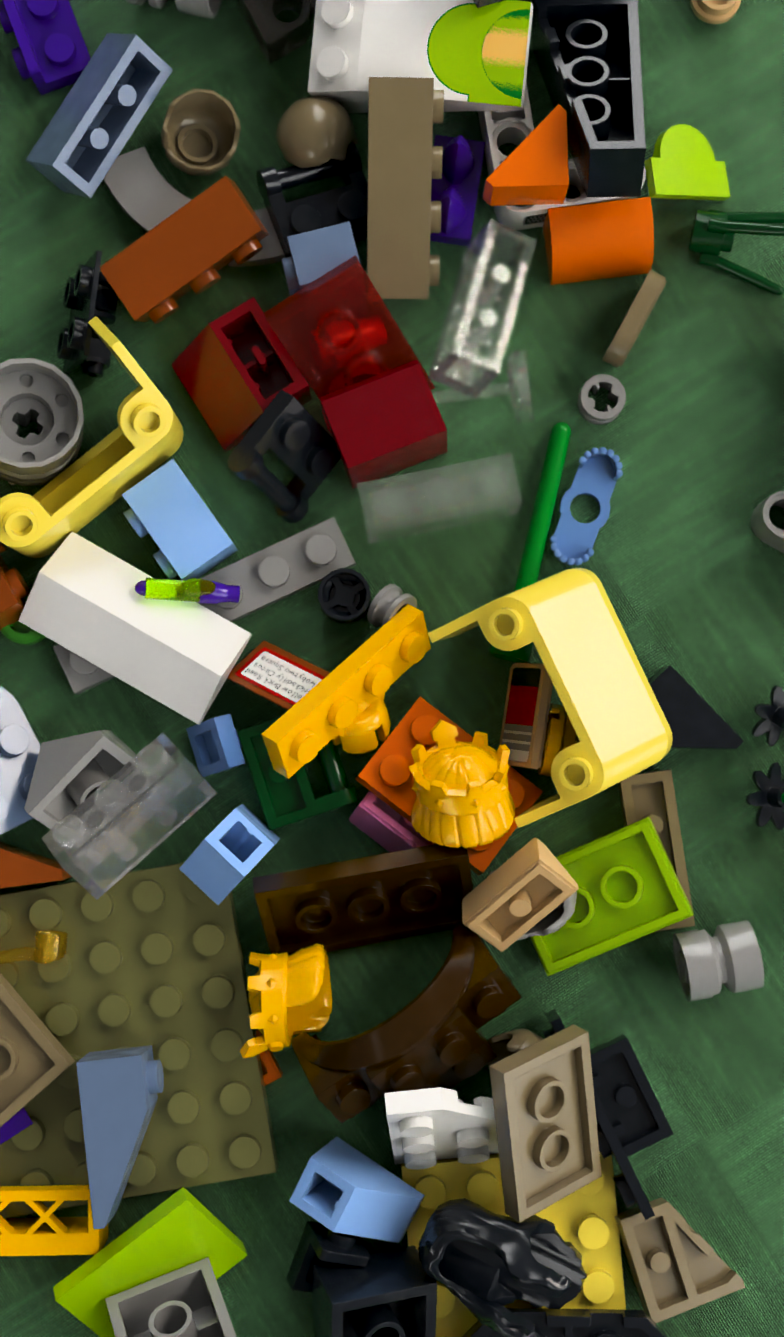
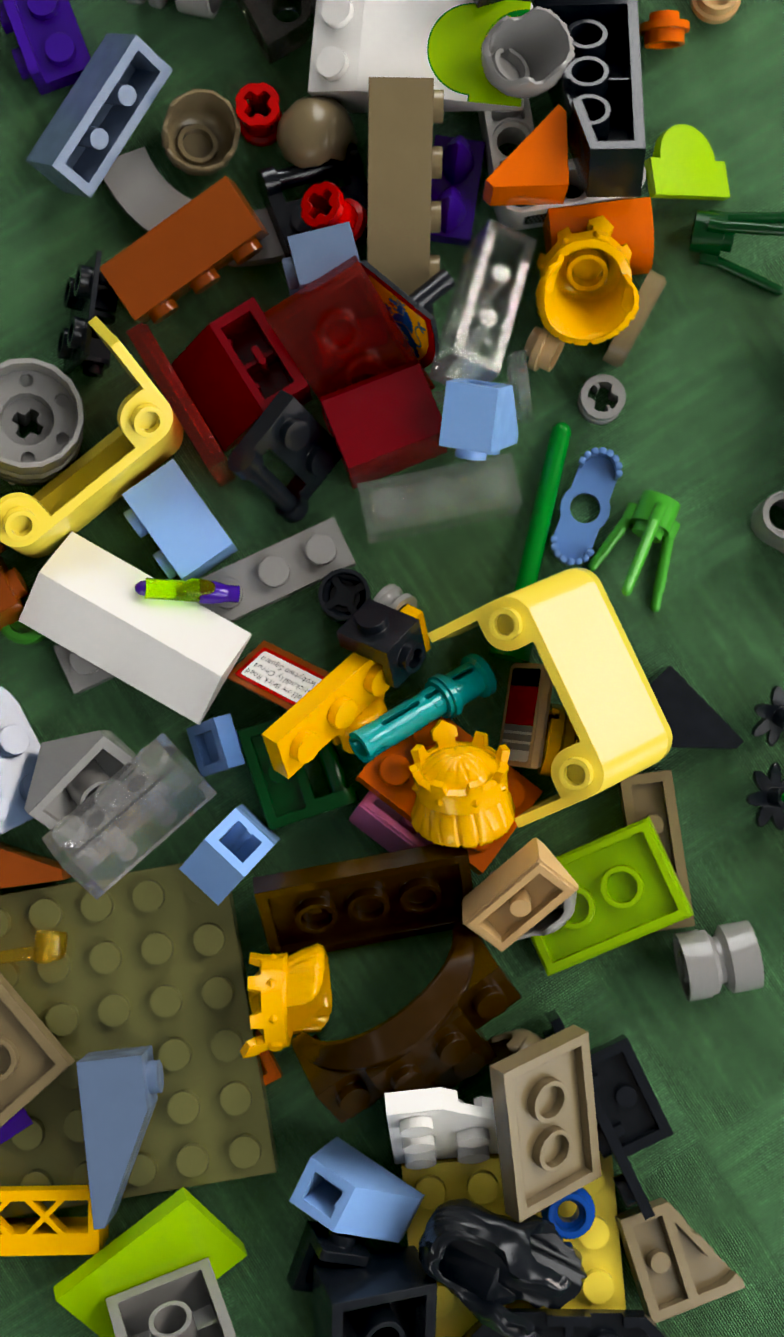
(181, 403): none -> clear red tile
(261, 100): none -> red bush
(325, 206): none -> red bush
(385, 638): none -> black bracket
(414, 311): none -> shield
(441, 697): none -> teal pin
(478, 418): none -> light blue slope
(527, 53): none -> light grey hair
(543, 349): none -> tan plate
(579, 1222): none -> blue plate
(586, 286): none -> yellow hair
(652, 520): none -> bright green plant
(664, 30): none -> orange plate

